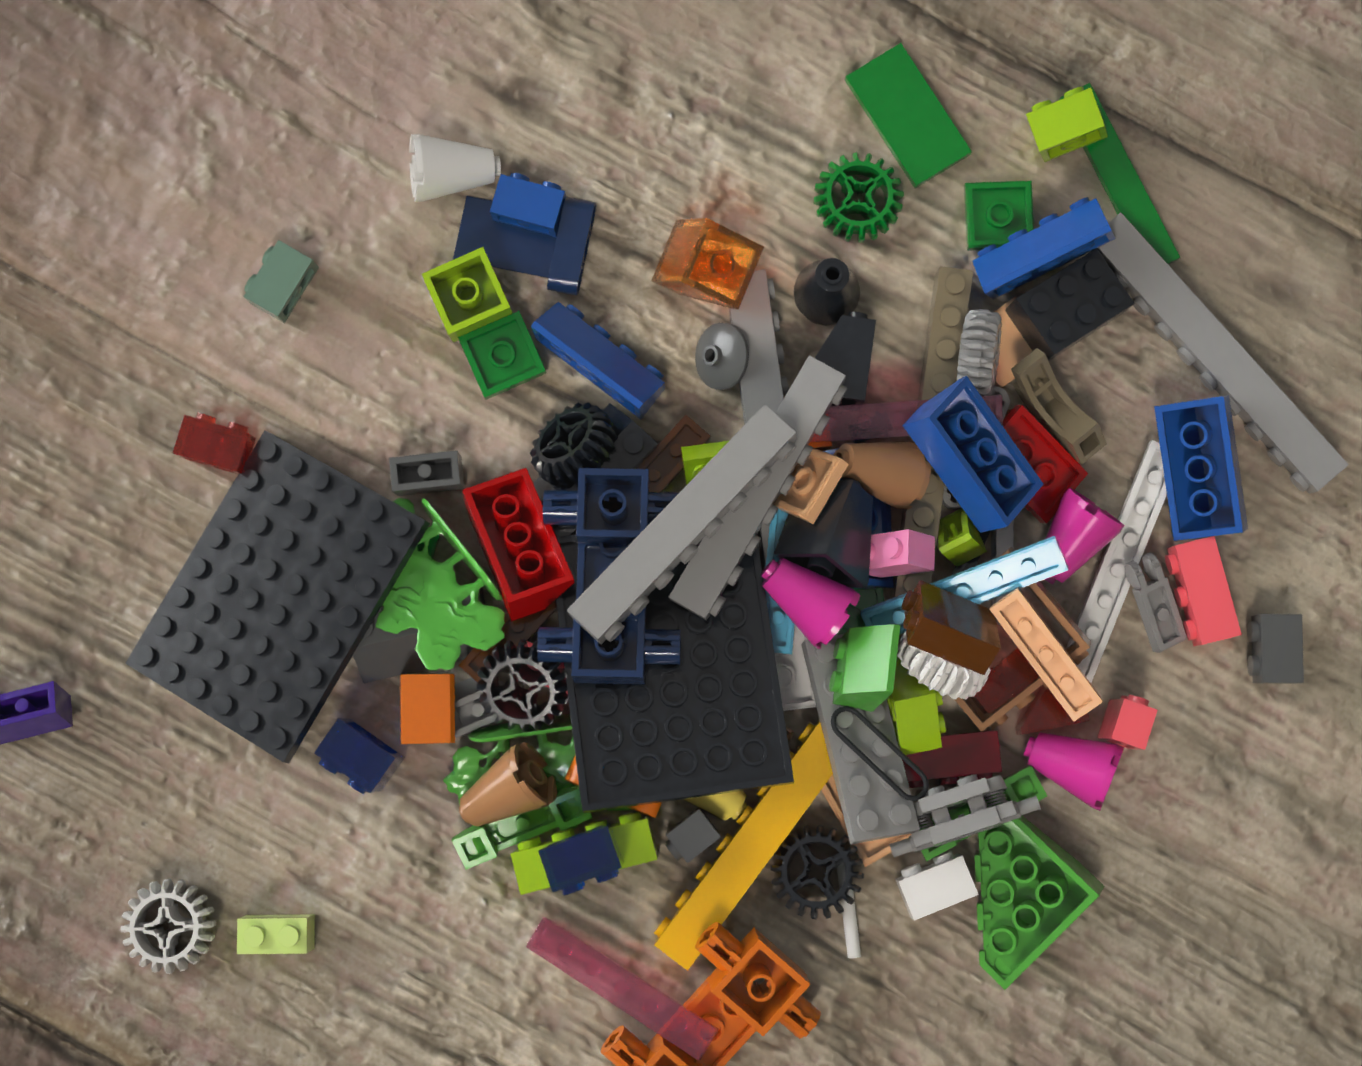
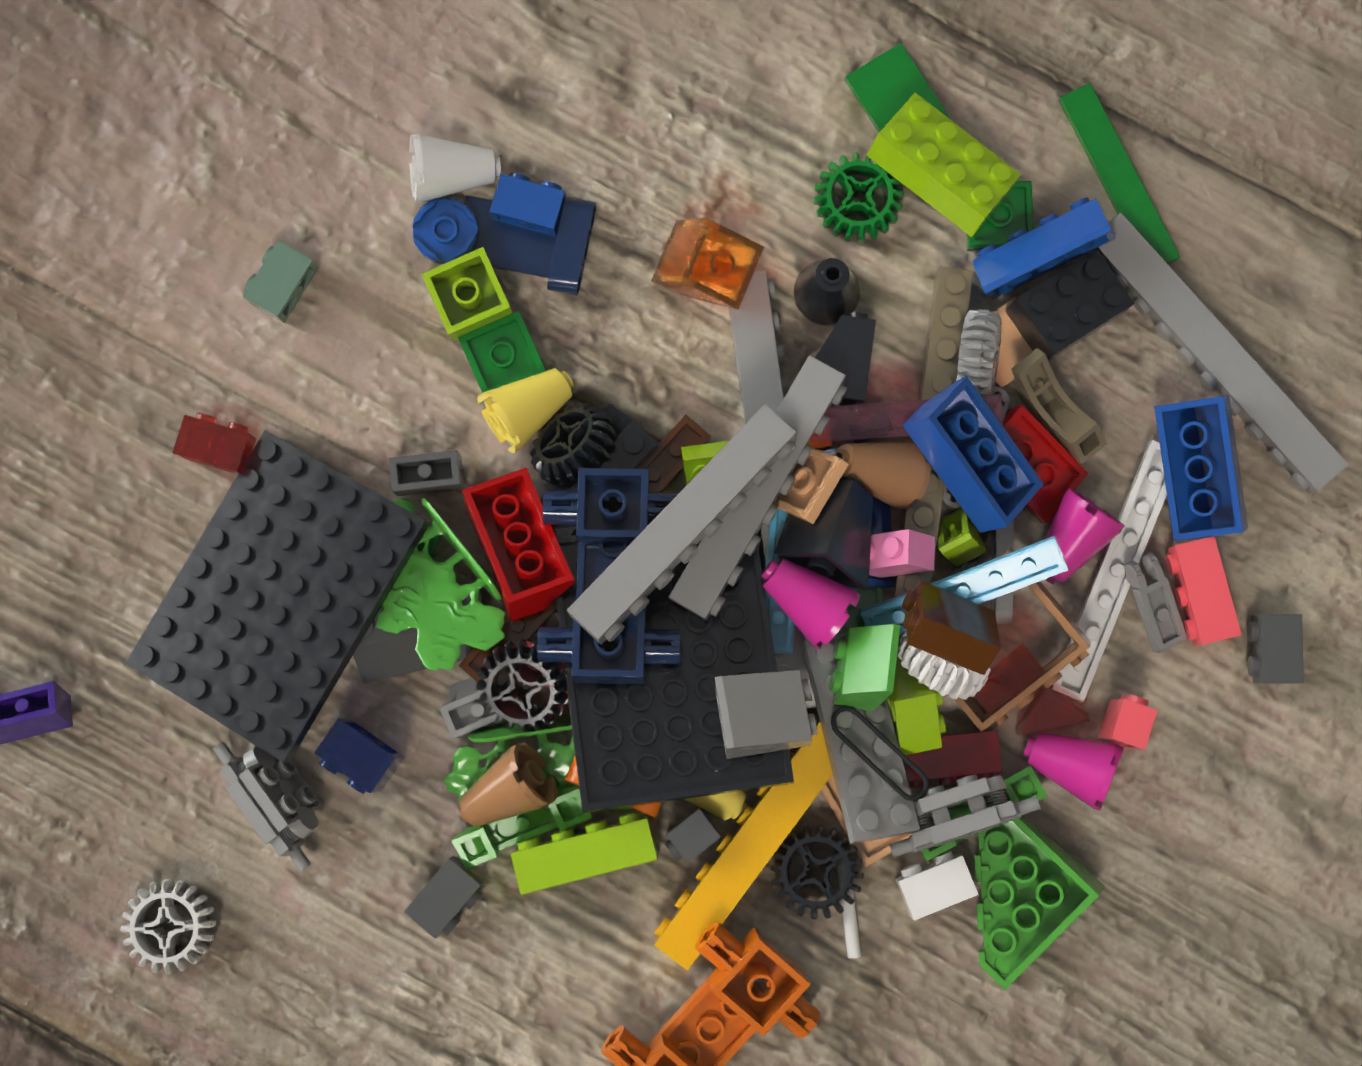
(272, 799): none -> light grey piece
(276, 934): yellowish green brick -> none
(427, 708): orange slope -> none
(444, 898): none -> dark grey brick
(445, 230): none -> blue tile
(525, 406): none -> light yellow cone
(582, 858): clear blue brick -> none
(598, 359): blue slope -> none
(622, 988): clear pink tile -> none
(722, 356): dark grey dish -> none
(764, 712): none -> light grey slope
(943, 164): none -> lime brick
(1046, 654): light nougat plate -> none
(1066, 123): lime brick -> none

